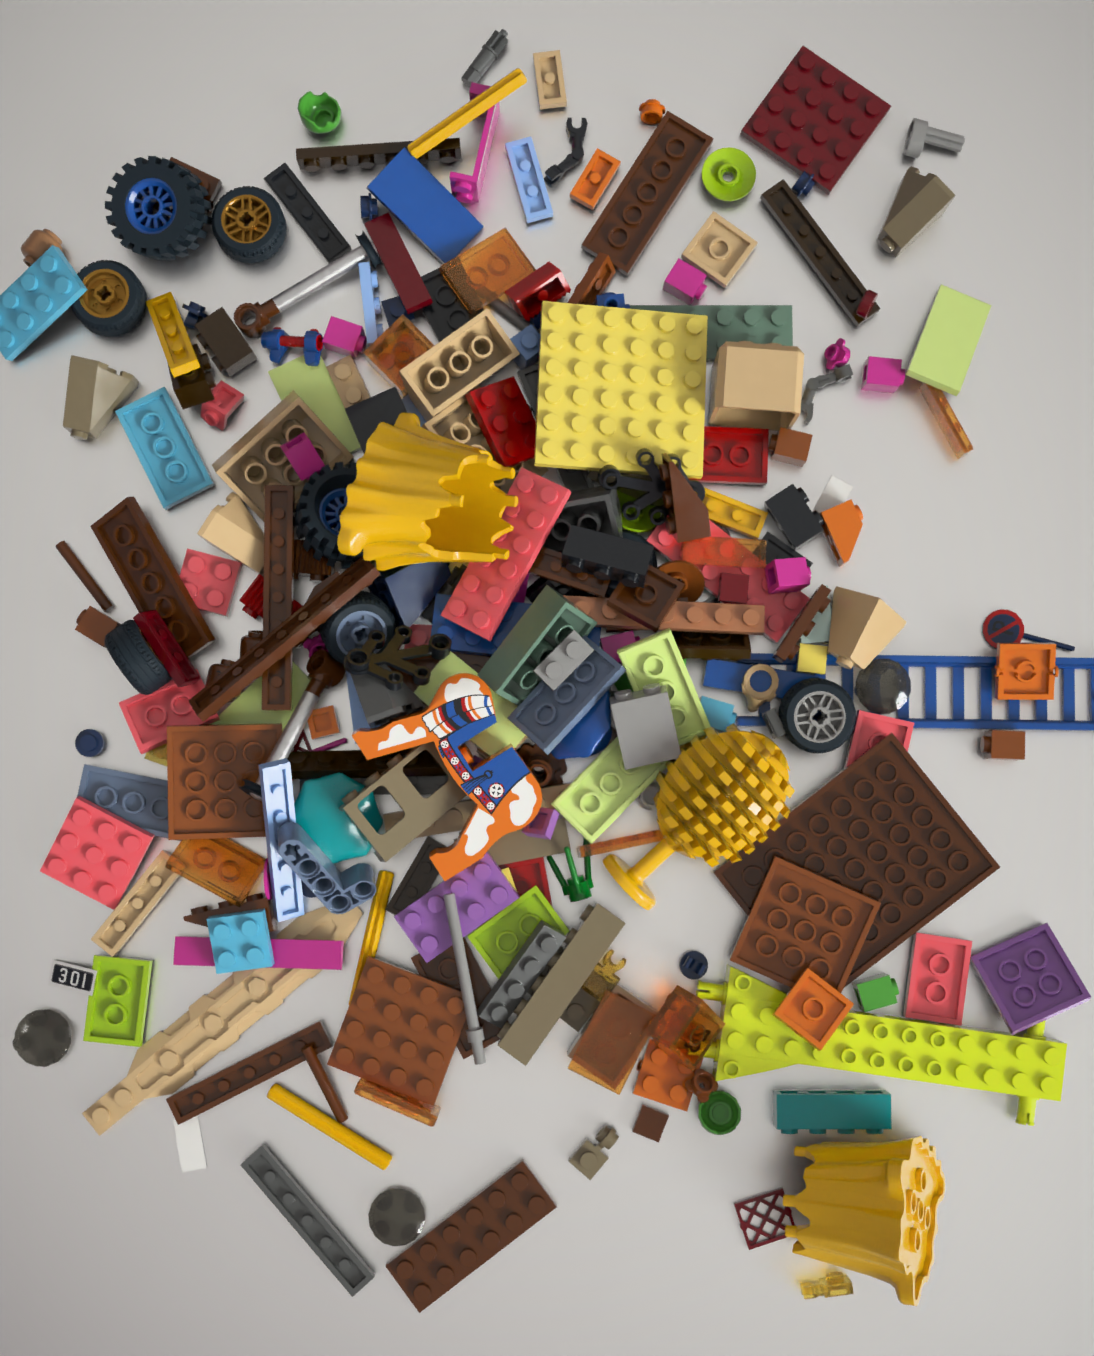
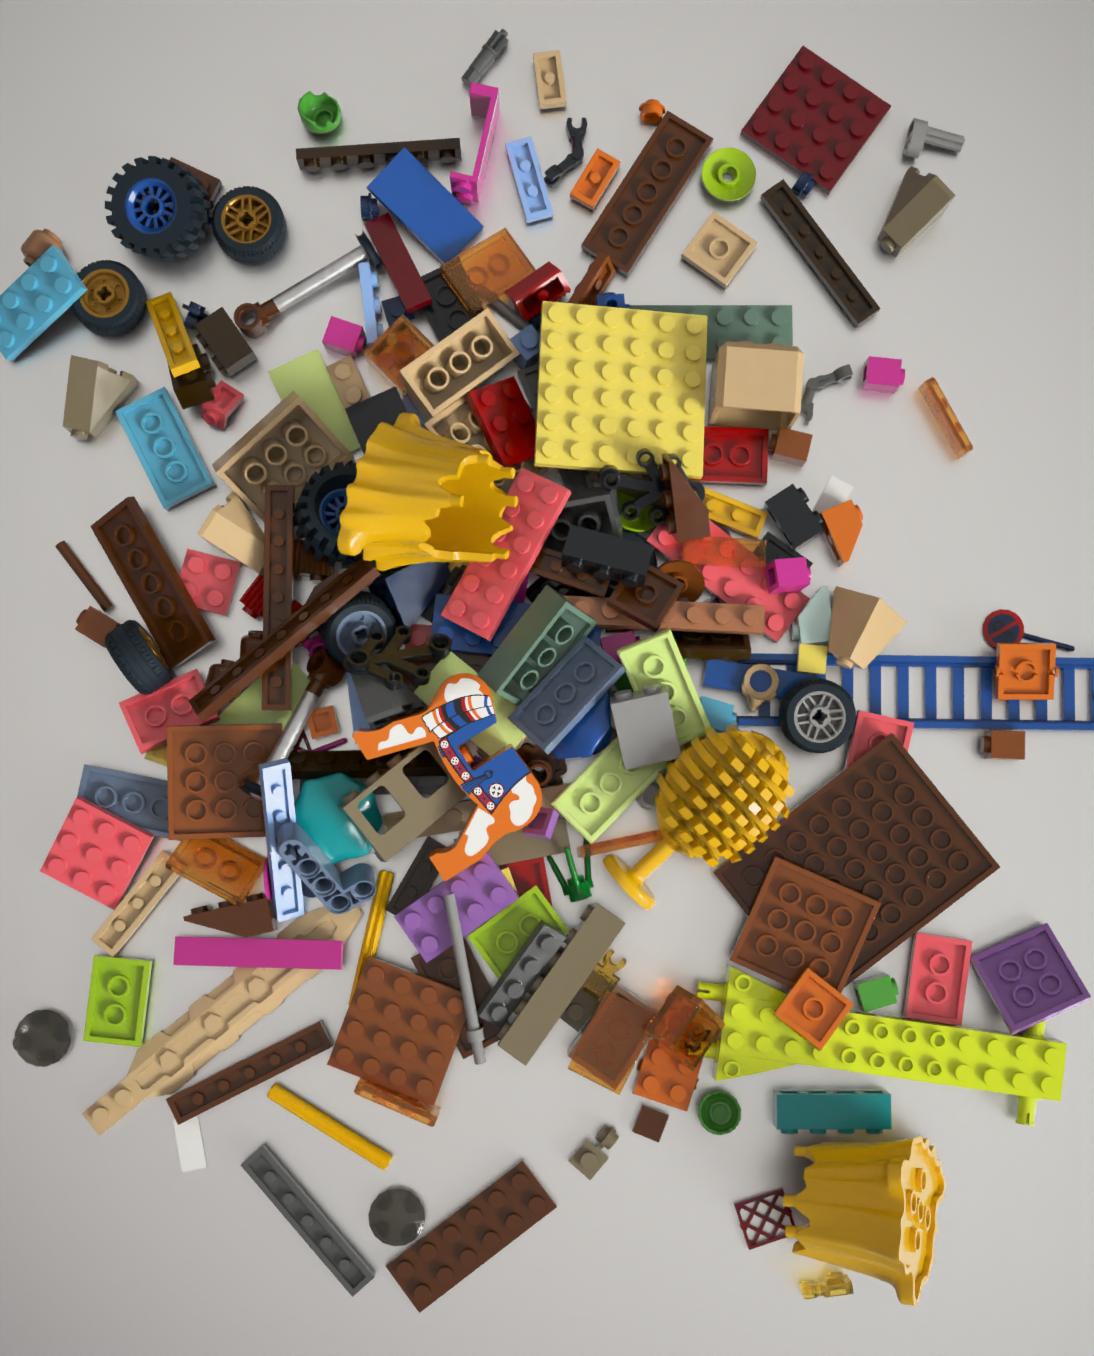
(72, 977): sticker -> none
(89, 743): dark blue plate -> none
(166, 648): dark red tile -> none
(240, 941): medium azure plate -> none
(279, 341): blue piece -> none
(302, 456): dark pink brick -> none
(307, 213): black tile -> none
(324, 1083): reddish brown bar -> none
(467, 113): yellow axle -> none
(563, 660): light grey plate -> none
(685, 282): dark pink brick -> none
(693, 965): dark blue plate -> none
(707, 1080): dark orange plate -> none
(733, 588): dark red tile -> none
(773, 723): dark grey tile -> none
(803, 624): reddish brown plate -> none
(837, 354): dark pink plate -> none
(866, 304): dark red tile -> none
(883, 686): clear smoke dish -> none
(948, 340): yellowish green tile -> none

